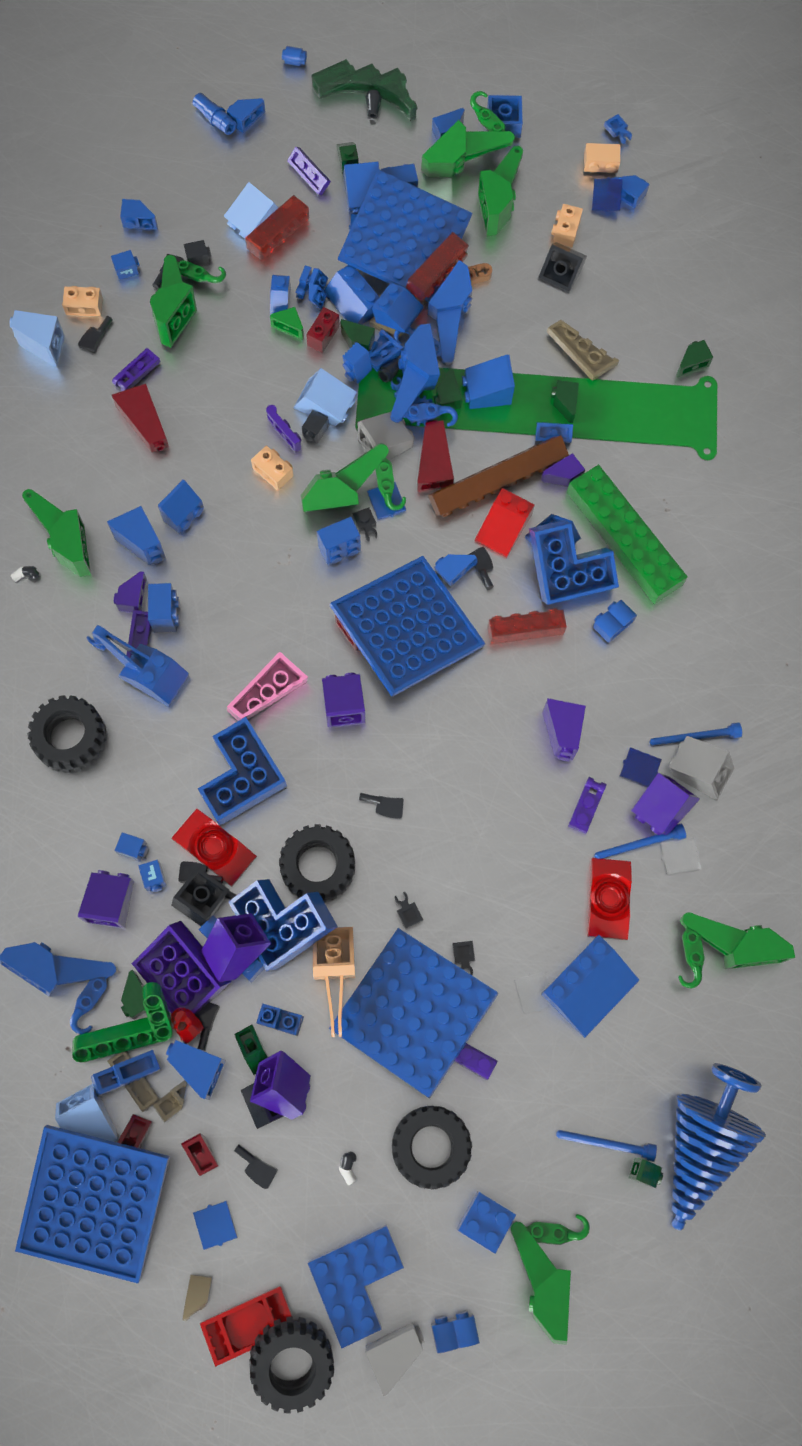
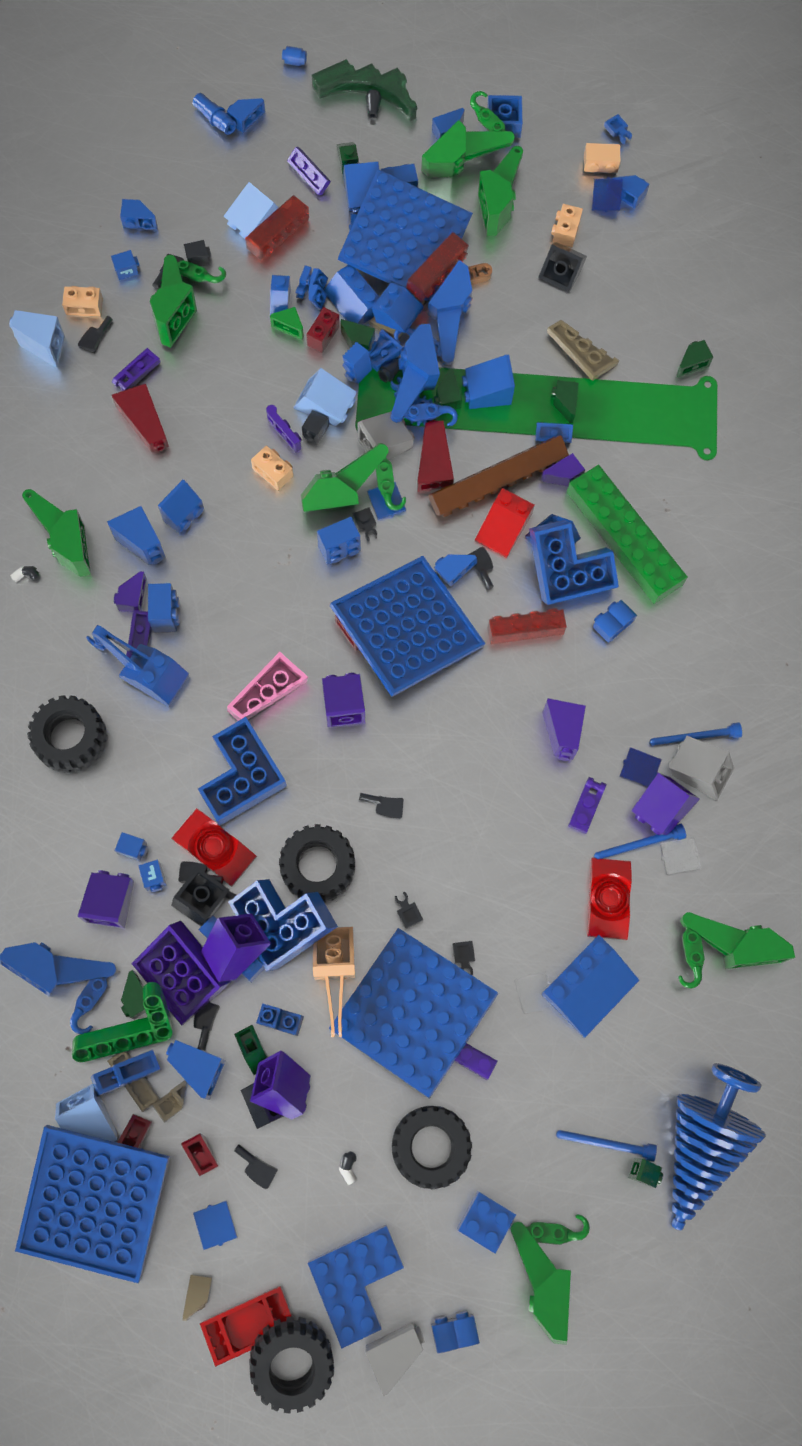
(186, 1024): red rock -> none

